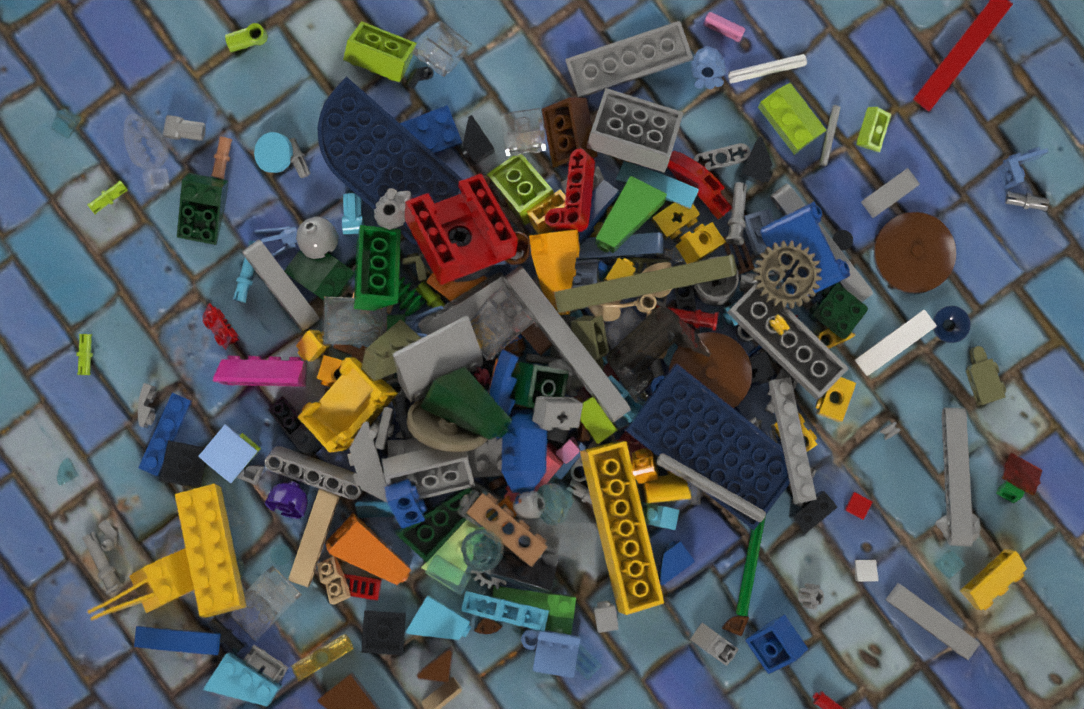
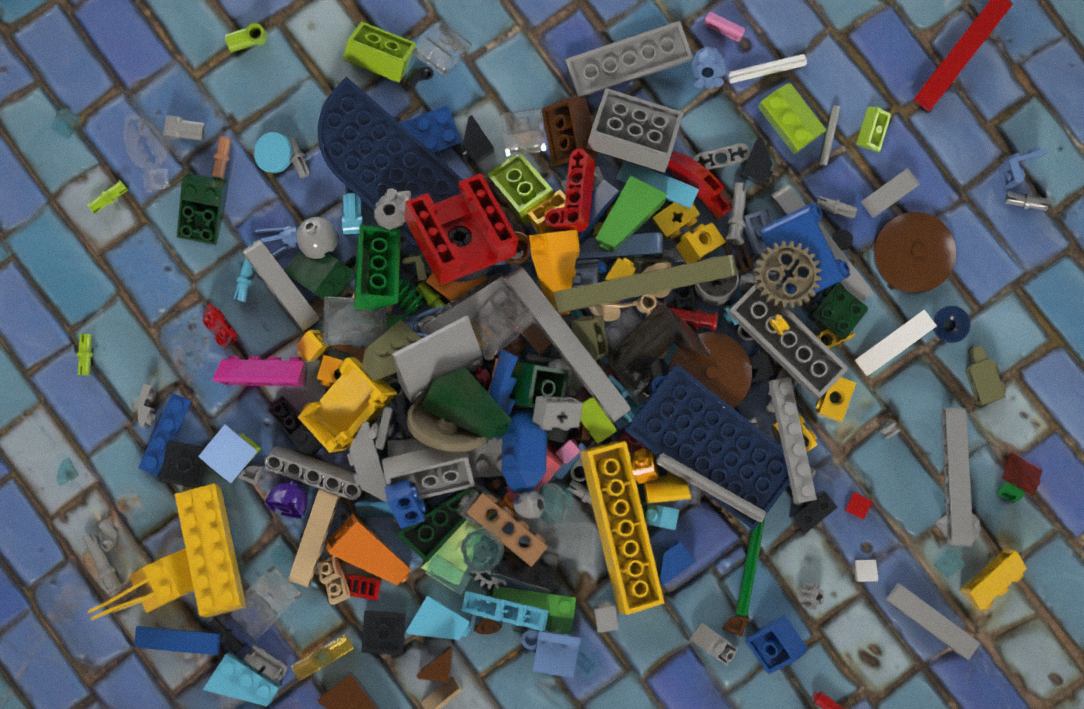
(836, 207): none -> light grey axle

